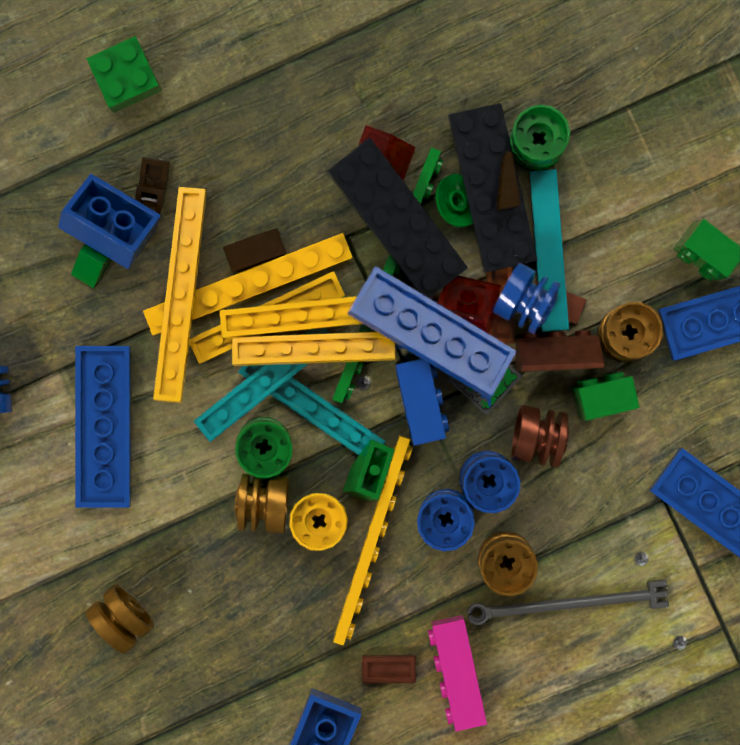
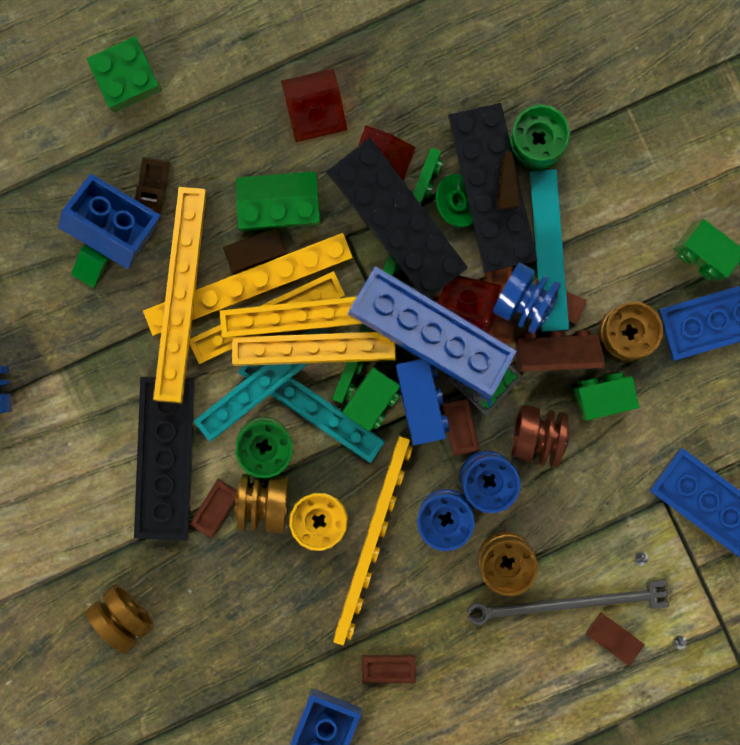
(102, 426): blue plate -> none
(164, 464): none -> black plate
(214, 508): none -> copper tile
(277, 201): none -> green slope
(314, 105): none -> clear red slope
(369, 472): green slope -> none
(371, 400): none -> green brick
(458, 673): dark pink brick -> none
(461, 427): none -> copper tile
(615, 638): none -> copper tile

